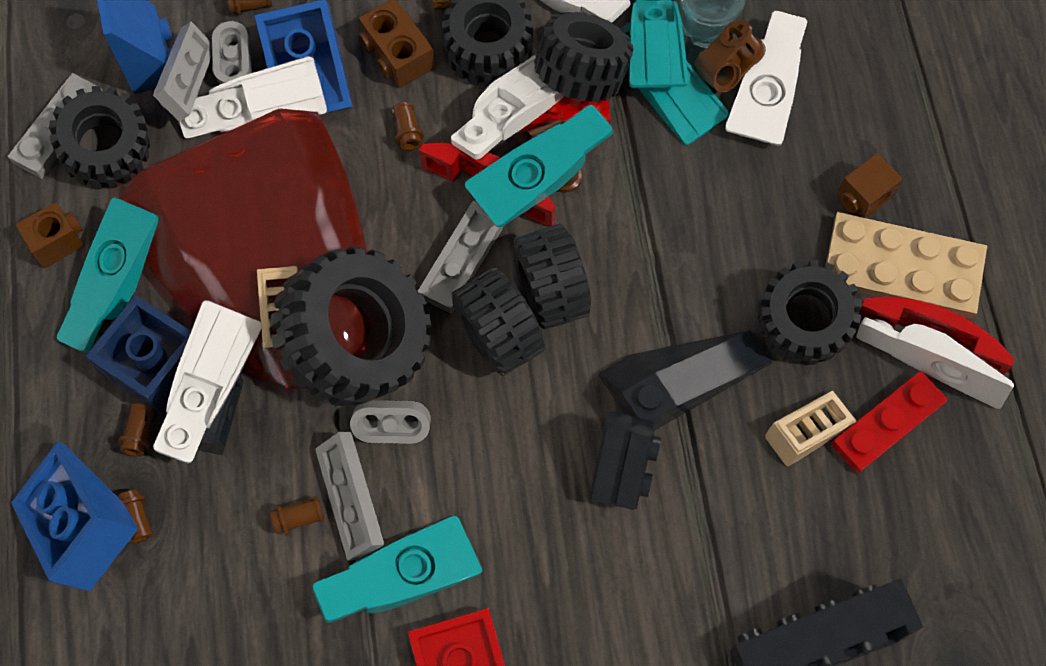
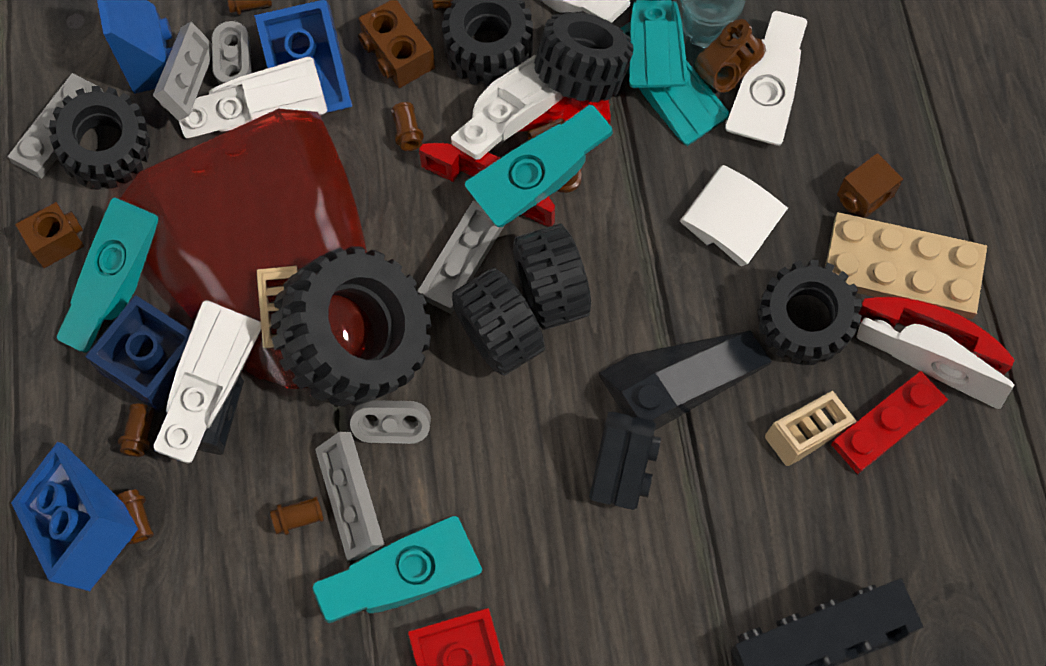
(733, 214): none -> white slope

